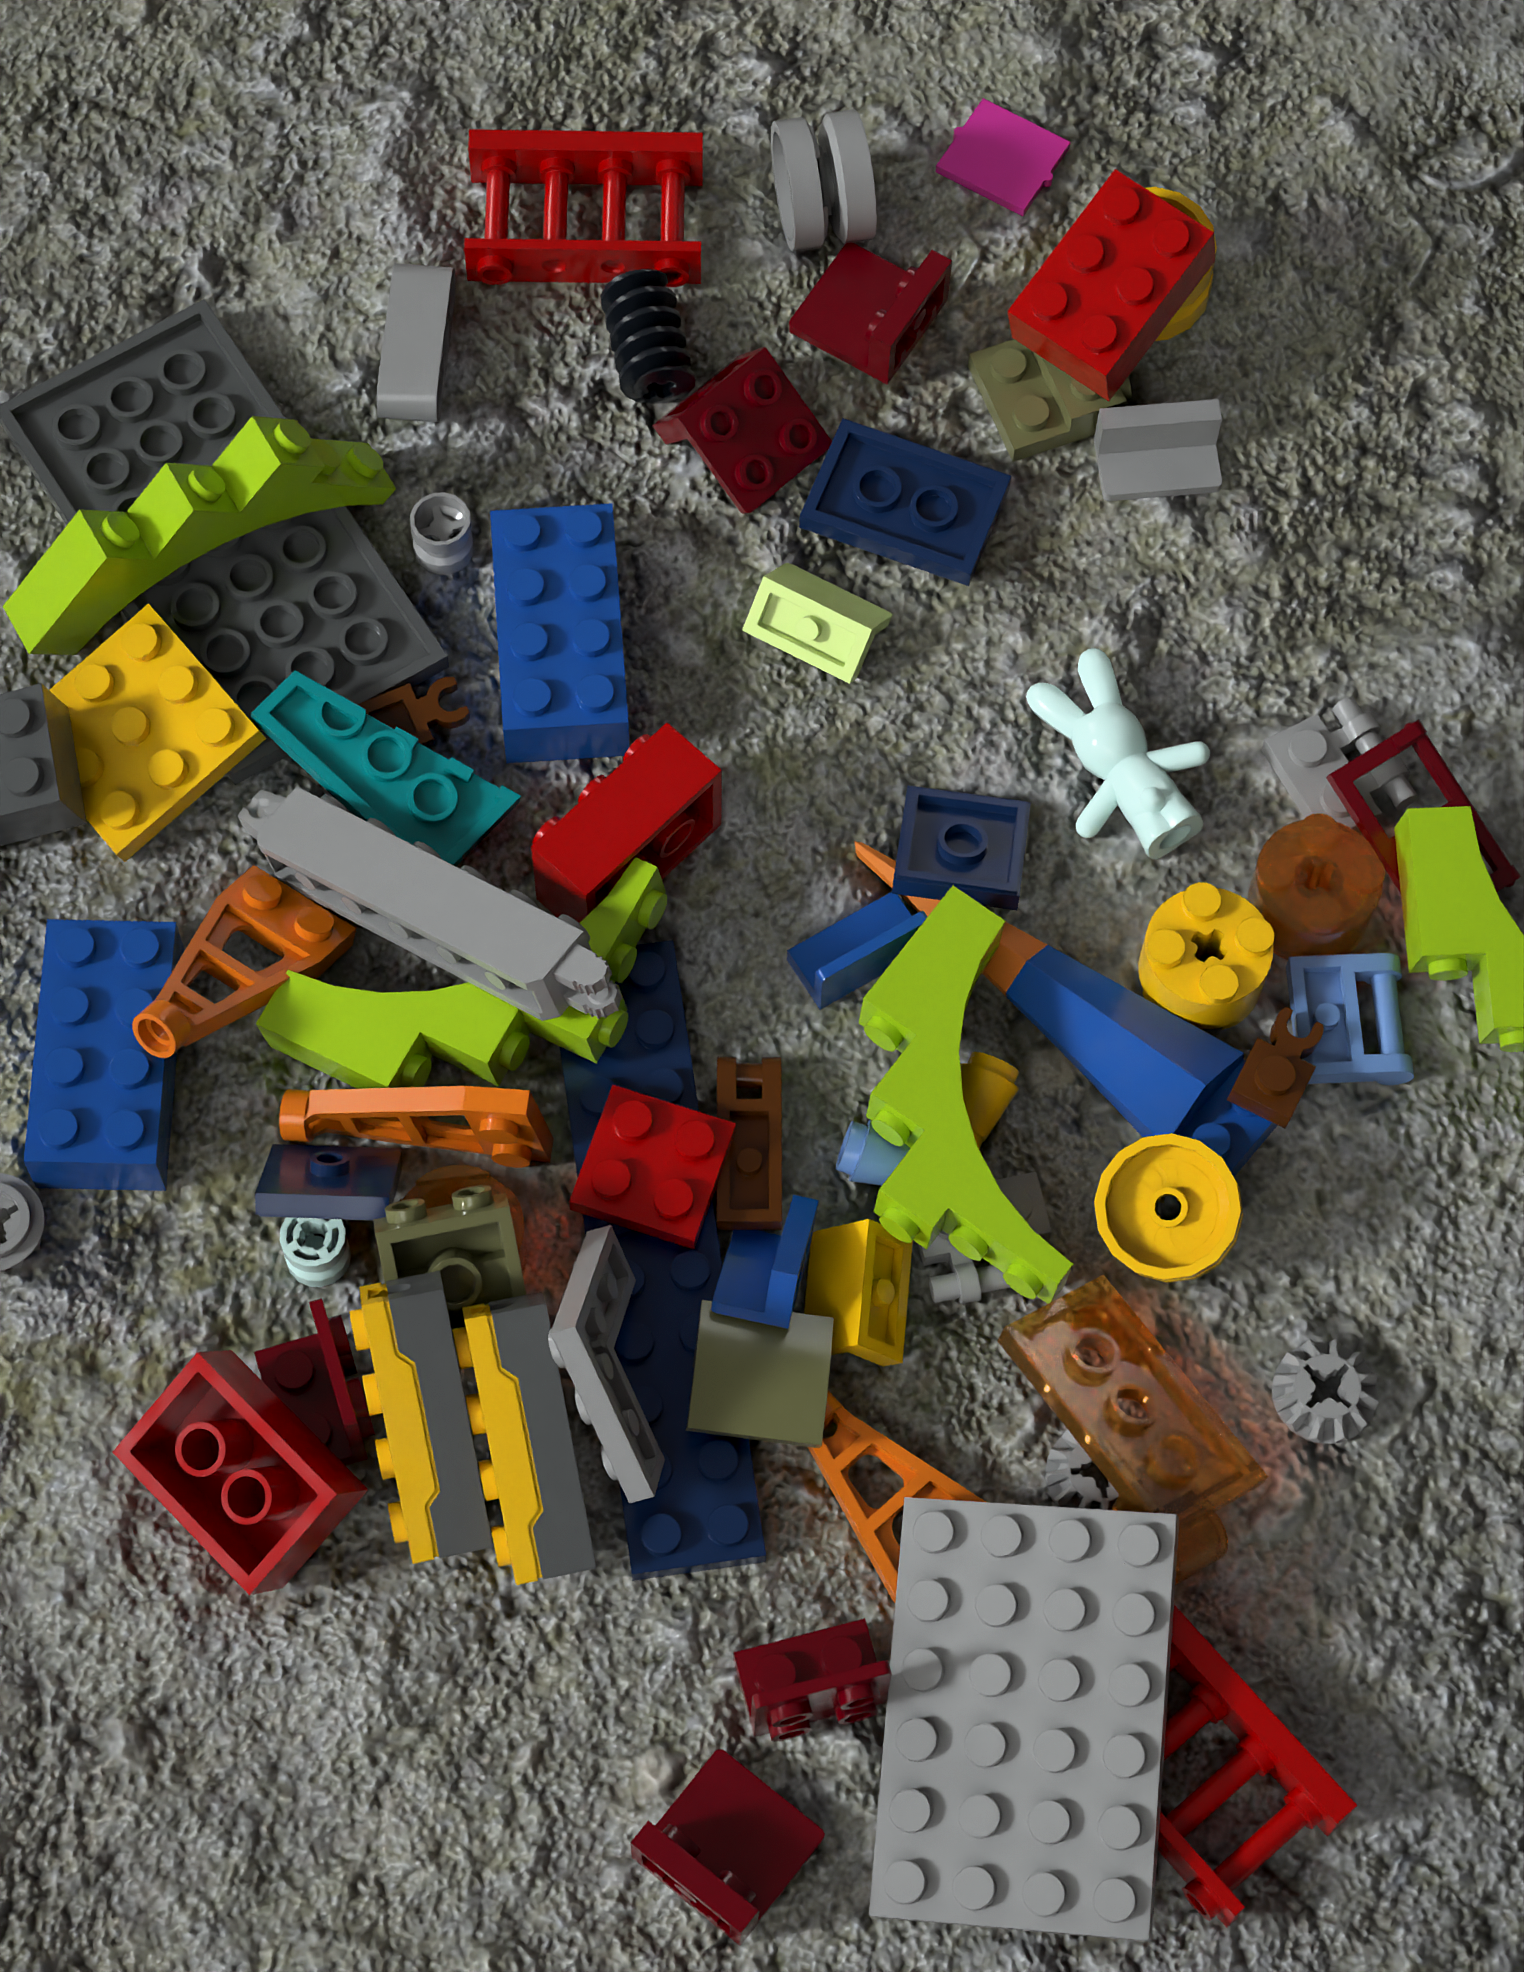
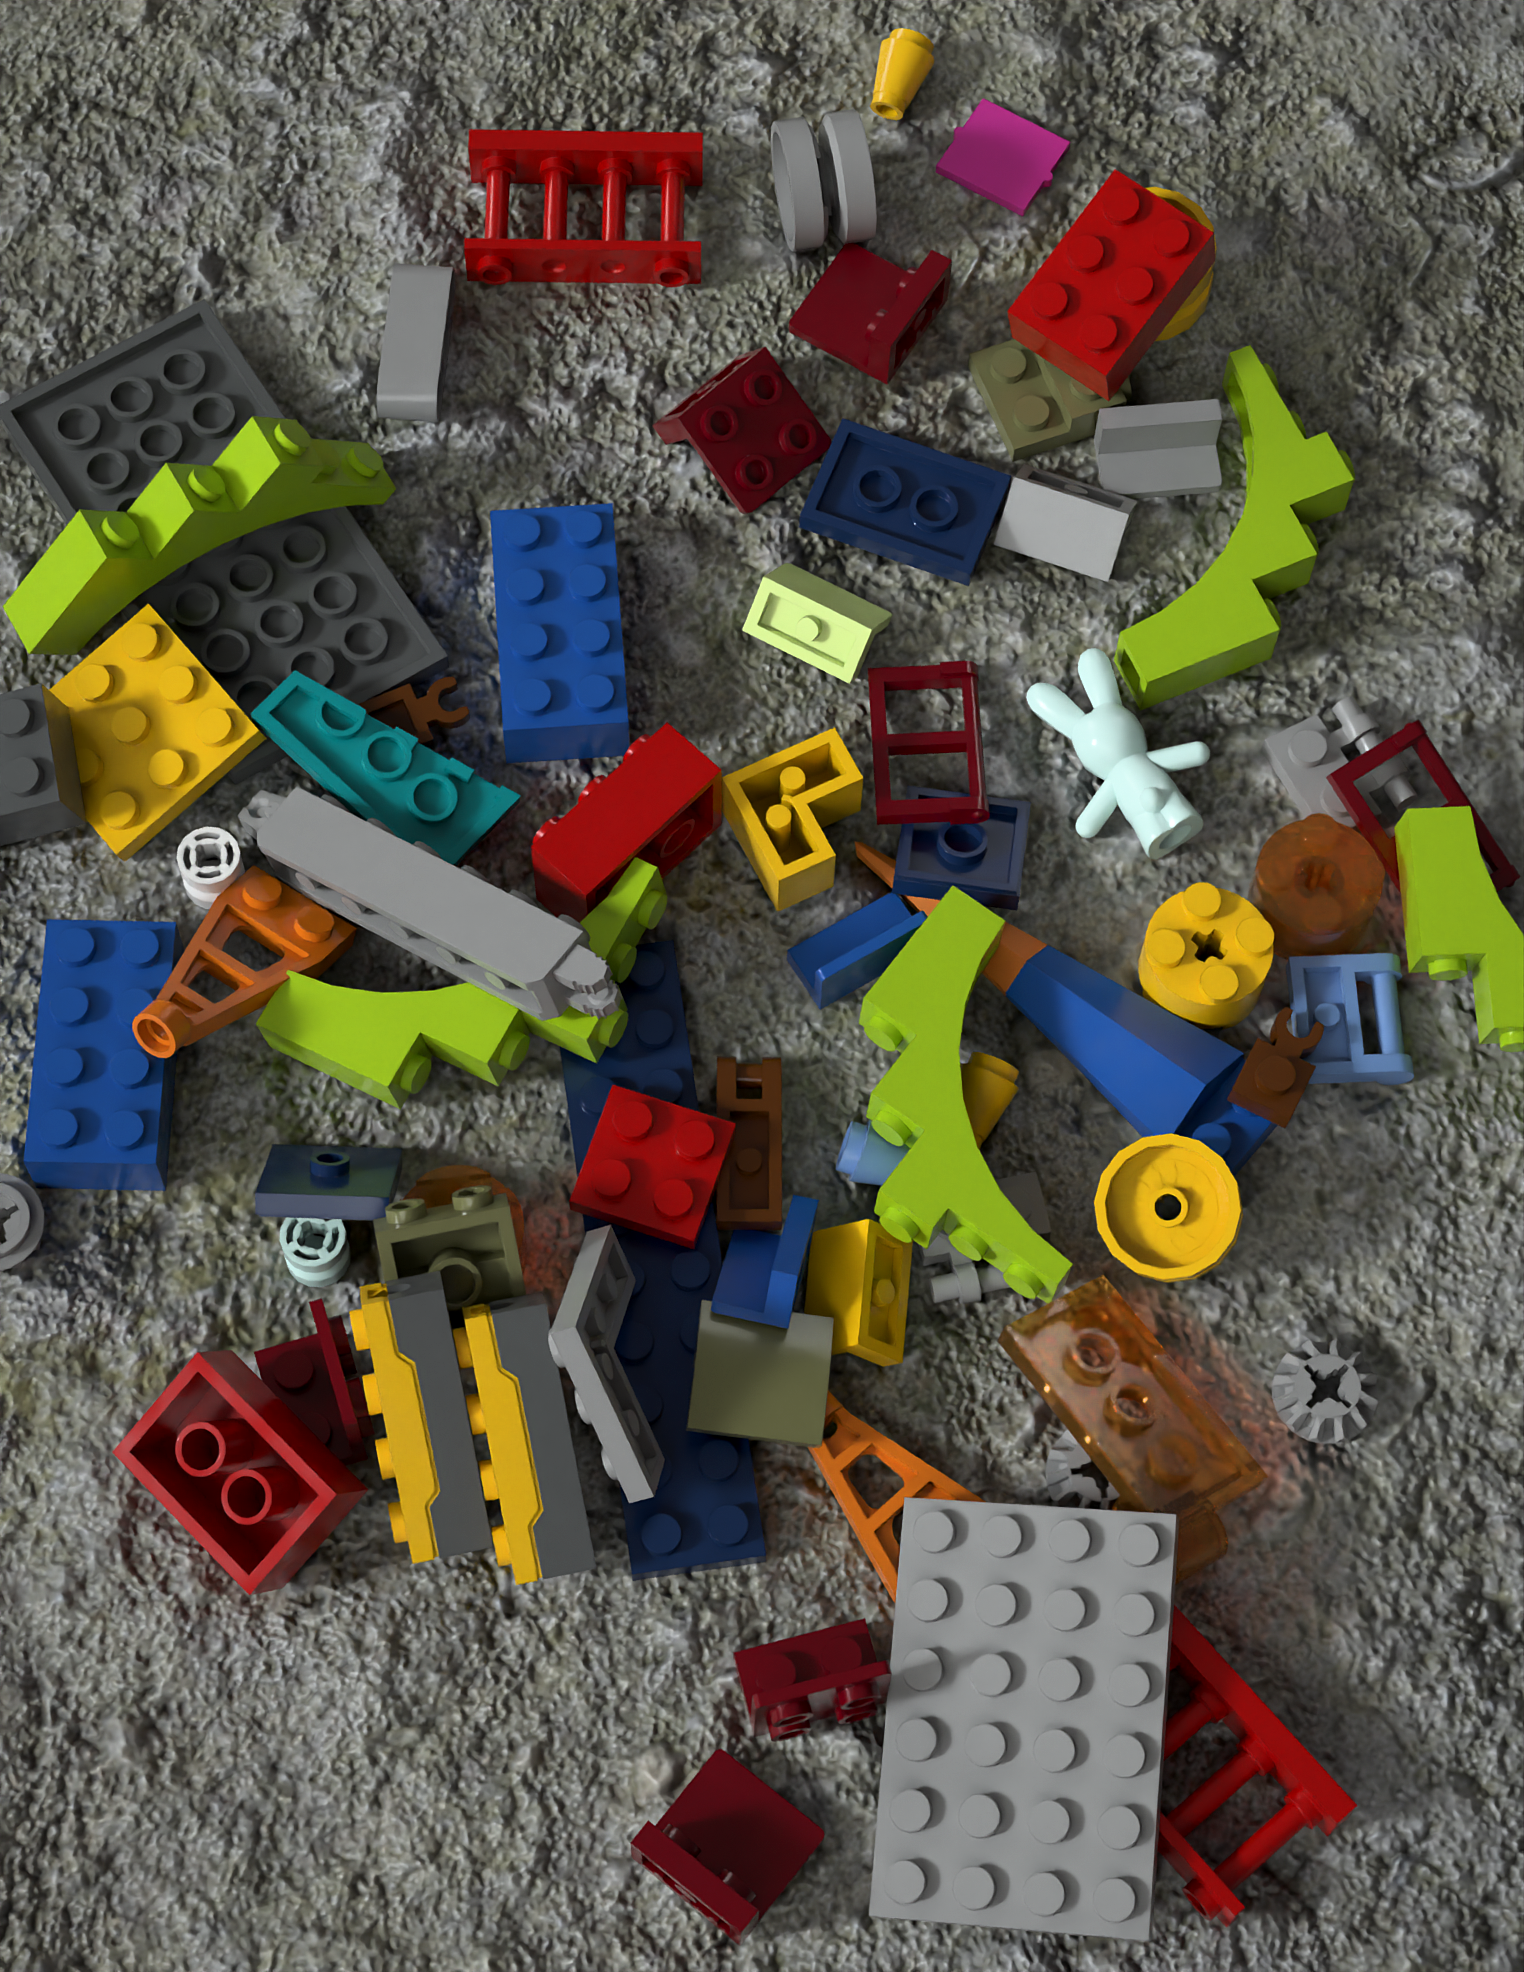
(204, 878): none -> white wheel
(441, 533): light grey wheel -> none
(500, 1119): orange plate -> none
(647, 337): black piece -> none
(780, 812): none -> yellow brick
(901, 69): none -> yellow cone
(952, 809): none -> dark red window
(1064, 522): none -> light grey panel
(1228, 614): none -> lime arch

